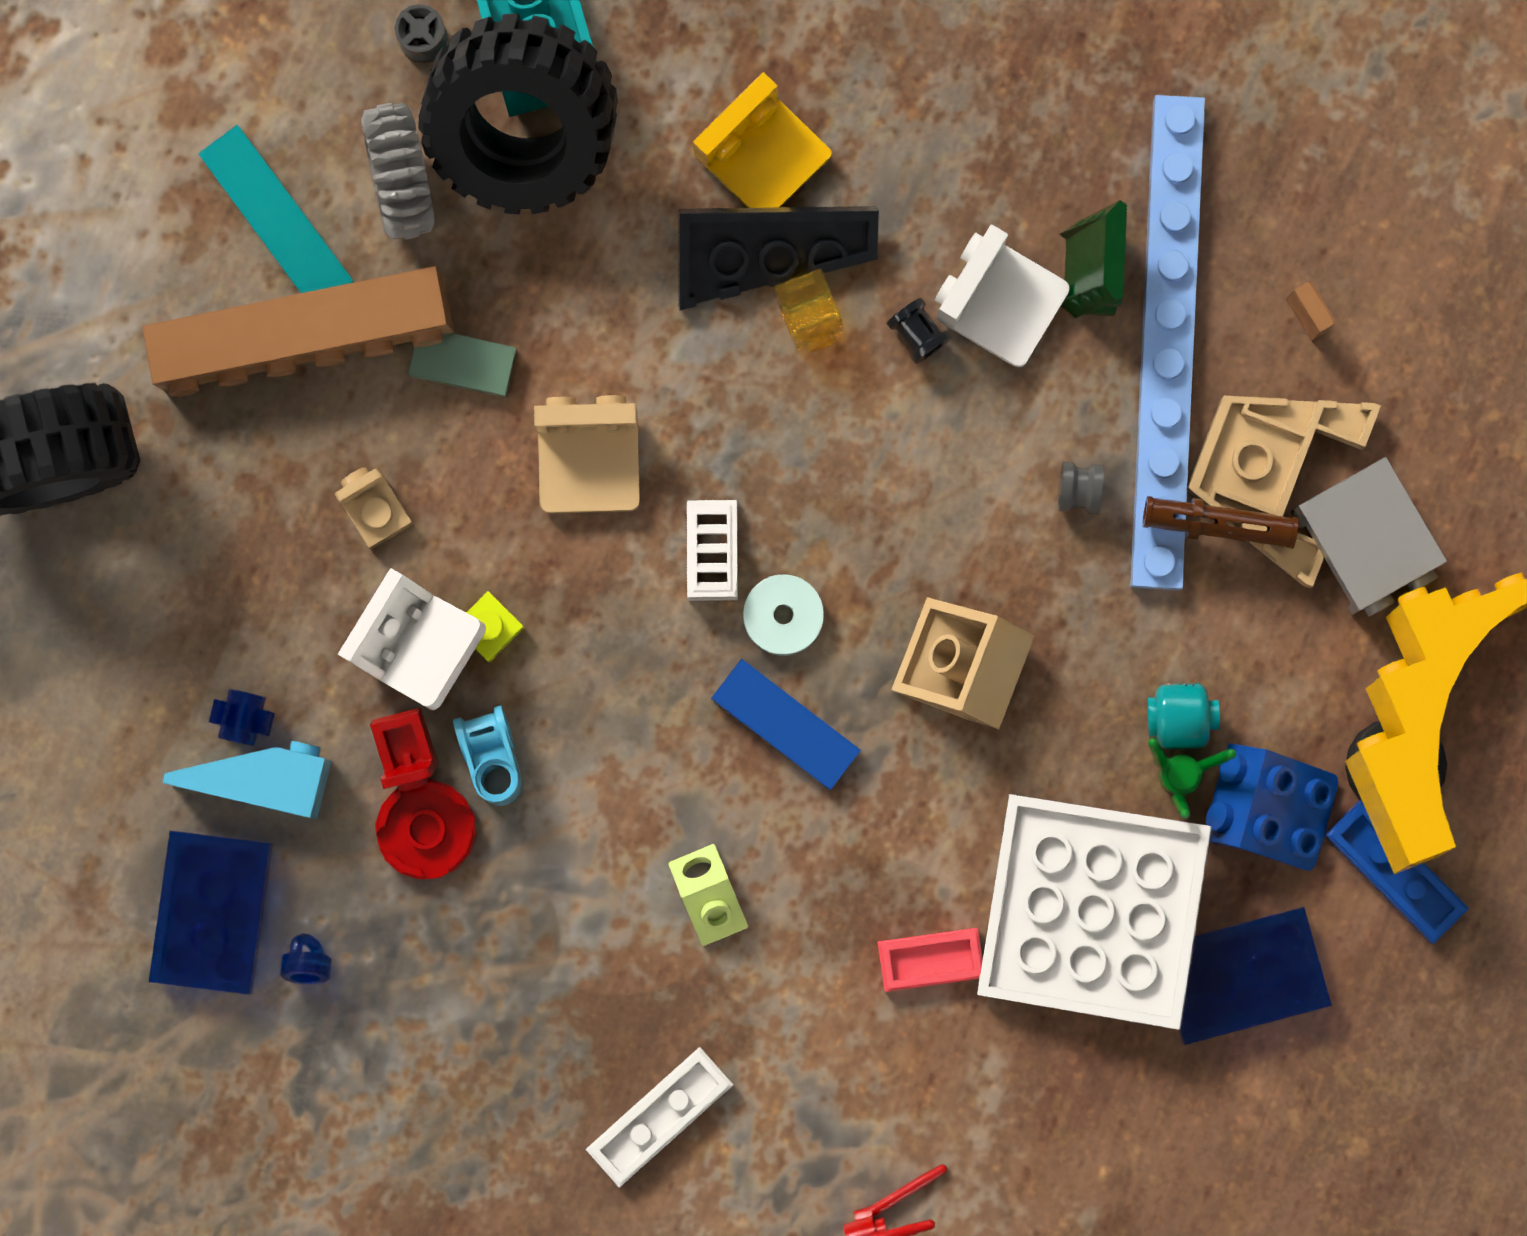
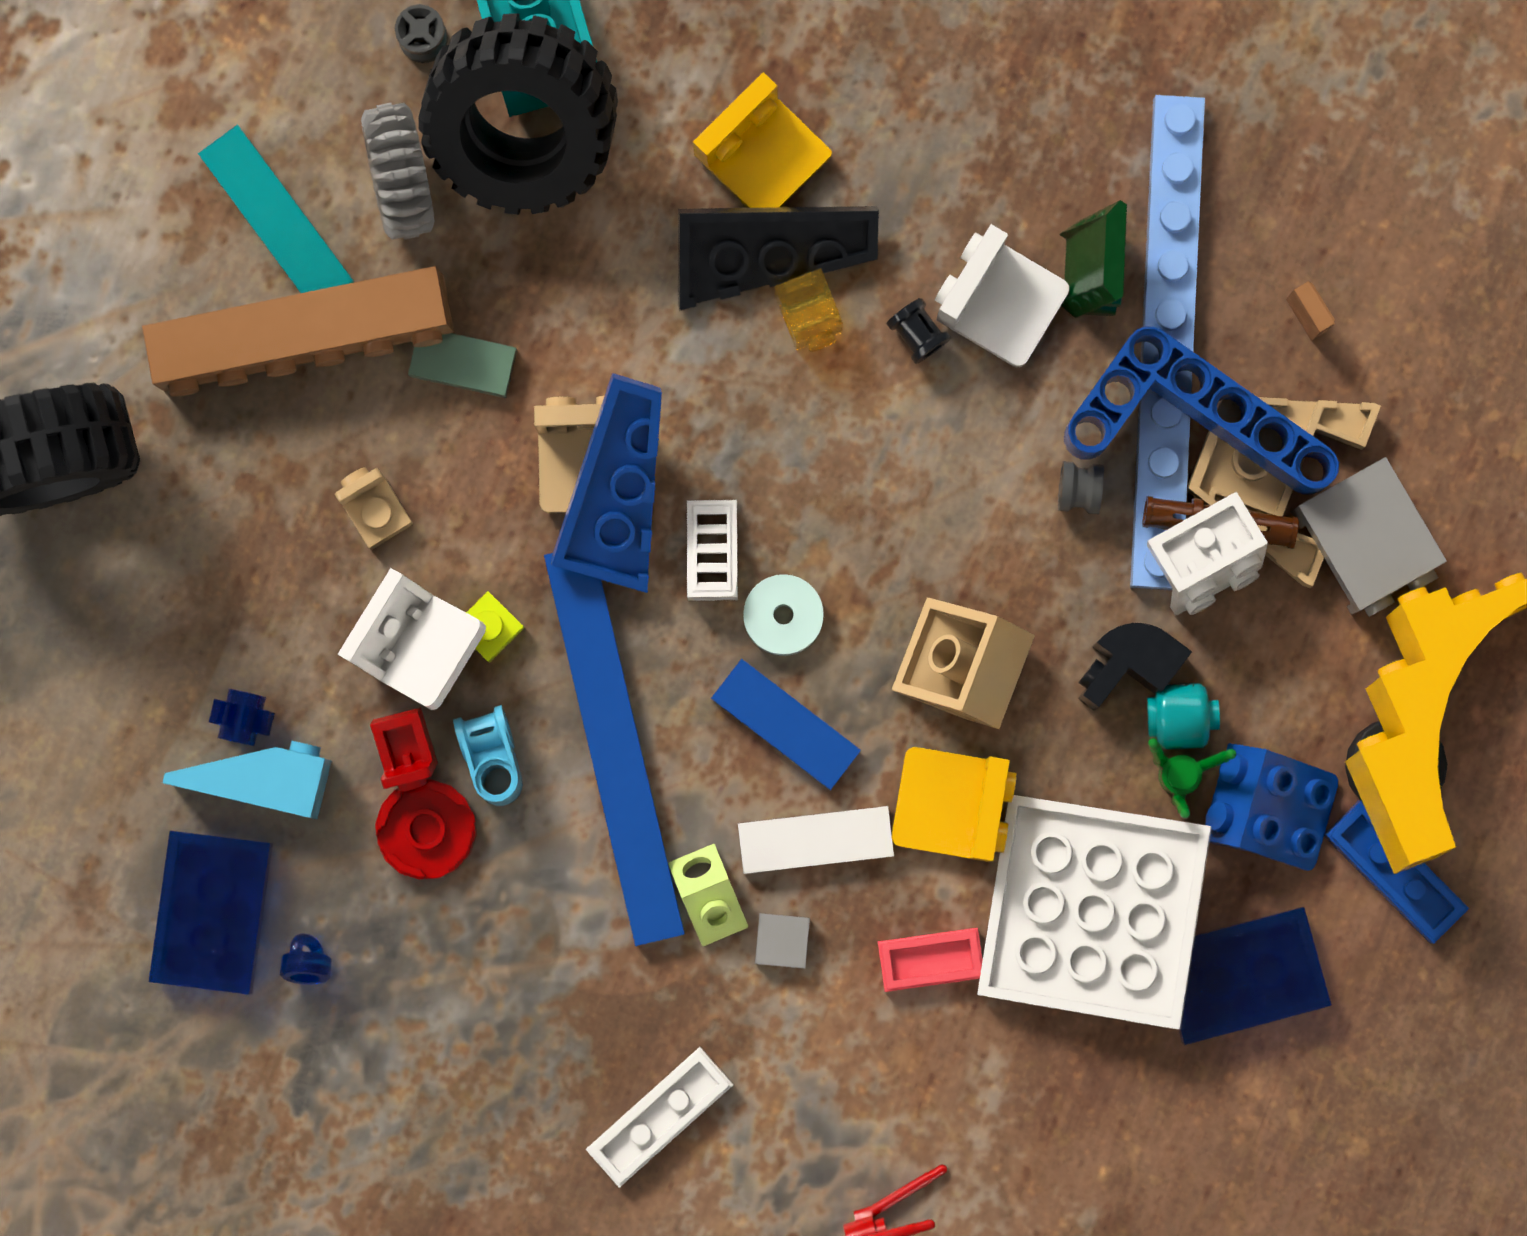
(613, 498): none -> blue wing
(616, 755): none -> blue tile
(782, 940): none -> light grey tile
(815, 840): none -> white tile
(953, 804): none -> yellow bracket
(1133, 649): none -> black brick
(1201, 408): none -> blue beam
(1209, 554): none -> white bracket

